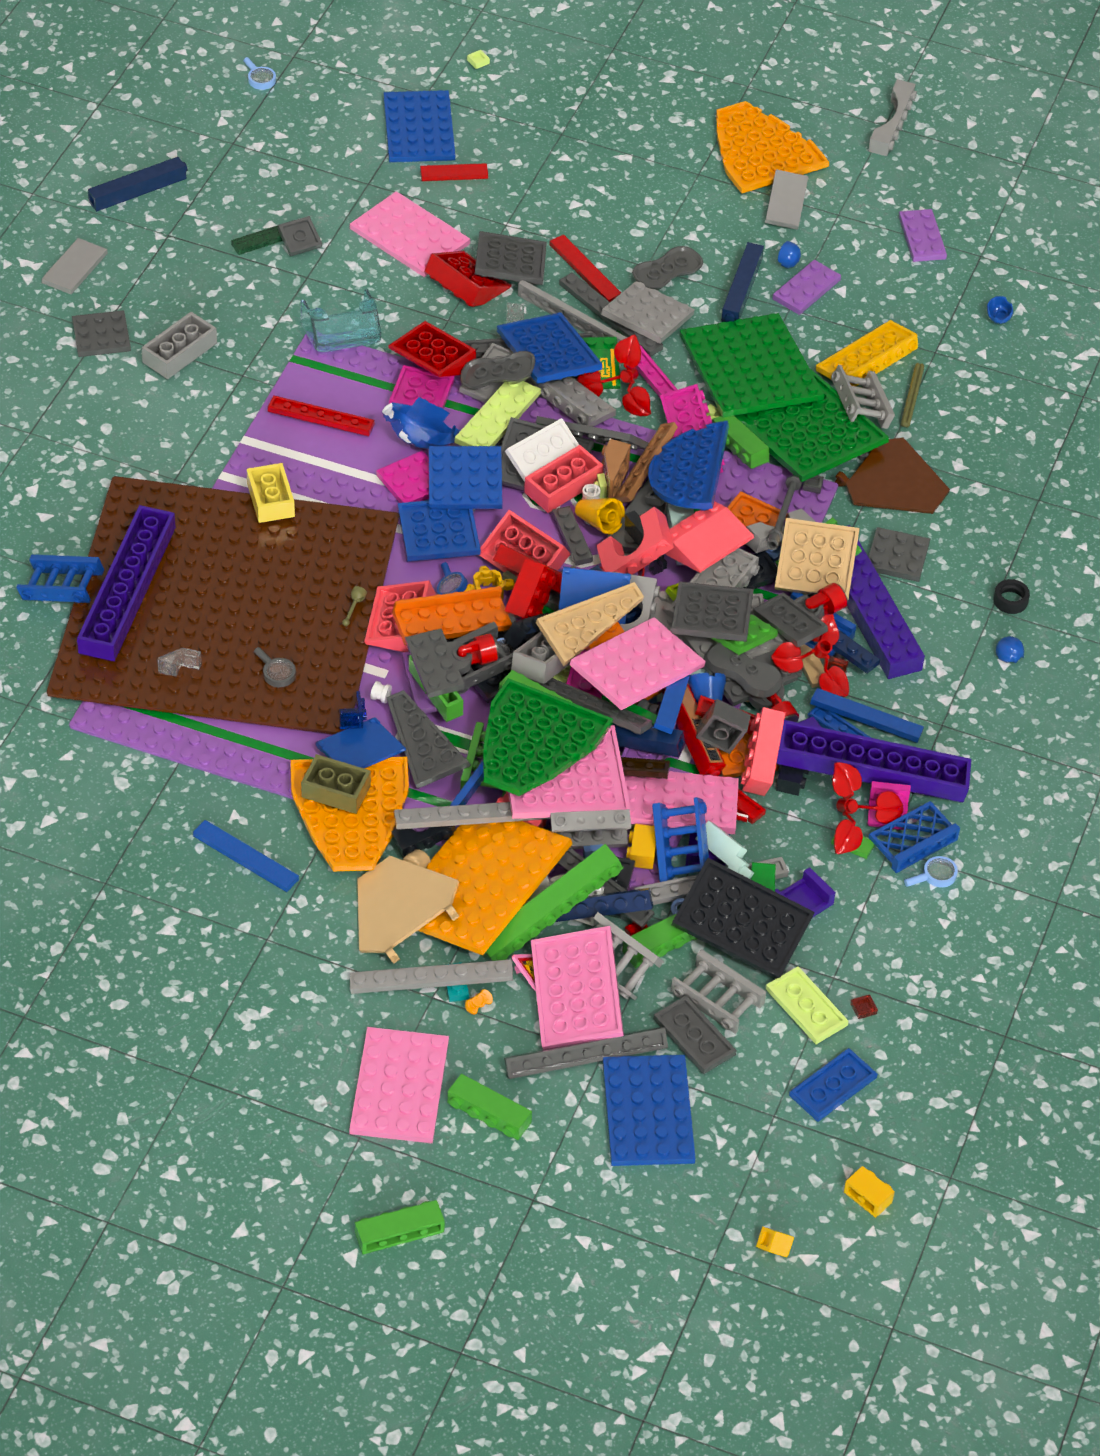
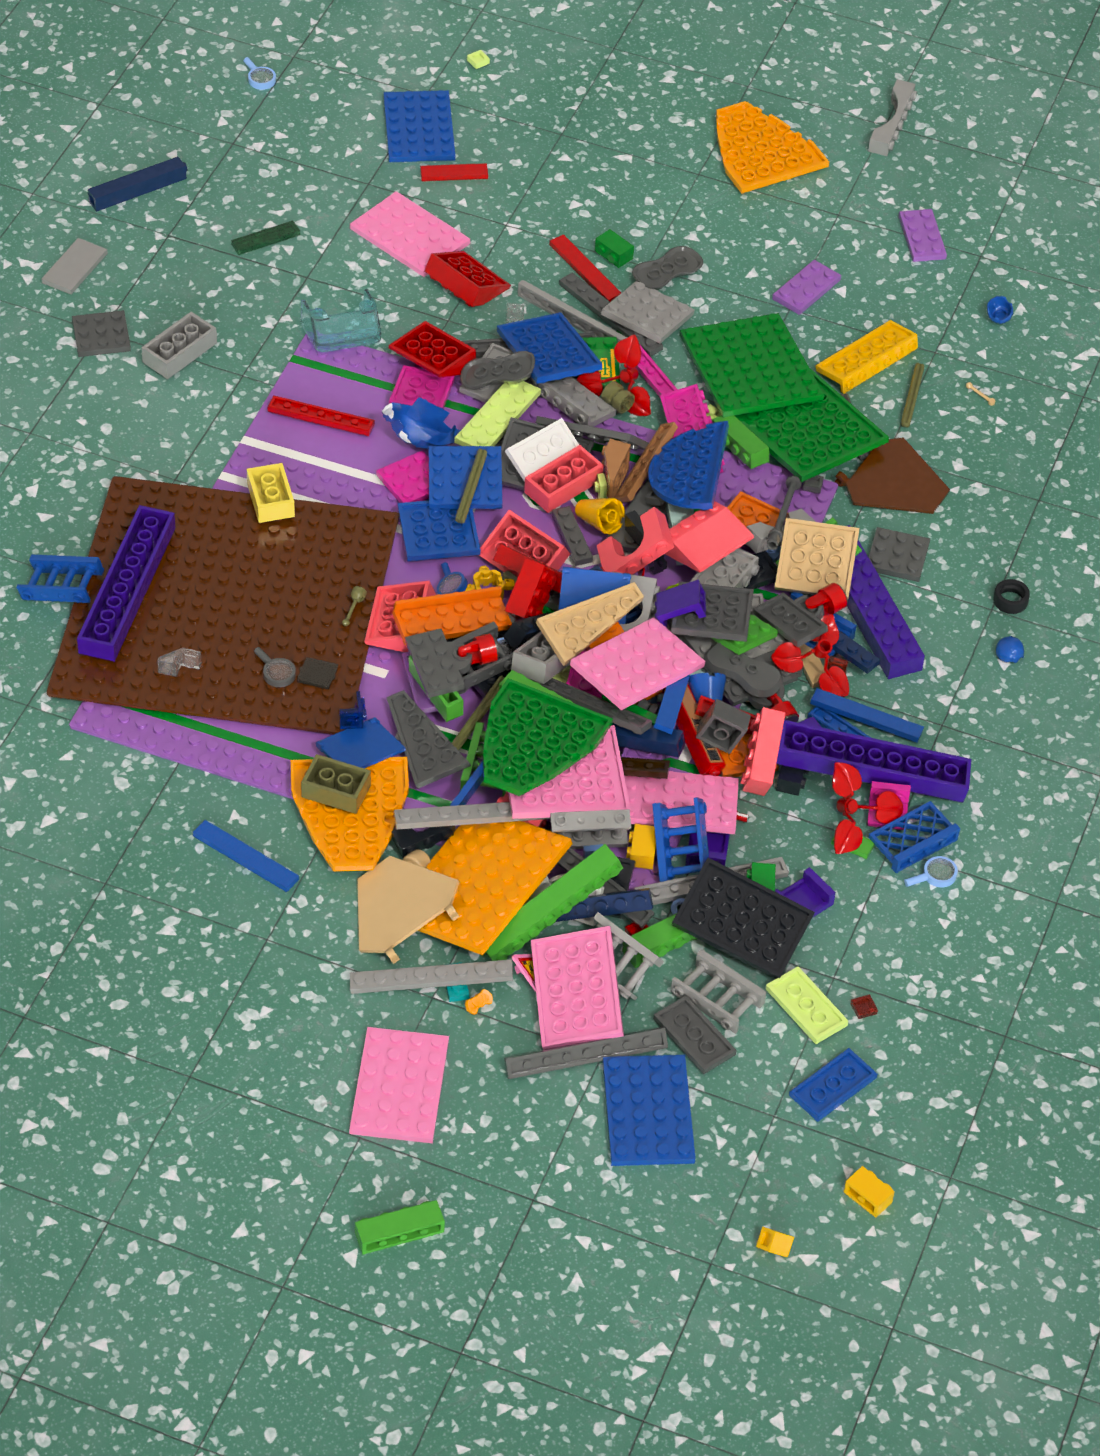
(299, 236): dark grey plate -> none
(317, 673): none -> clear smoke piece
(380, 691): white wheel -> none
(471, 486): none -> olive axle
(478, 714): none -> olive axle
(489, 1107): bright green brick -> none
(510, 258): dark grey plate -> none
(591, 491): white wheel -> none
(614, 248): none -> green brick
(618, 397): none -> olive wheel
(680, 601): none -> dark purple panel
(727, 849): light aqua piece -> none
(742, 282): dark blue brick -> none
(749, 807): red tile -> none
(786, 199): light grey tile -> none
(789, 254): blue hair -> none
(871, 388): light grey fence -> none
(991, 401): none -> tan hinge

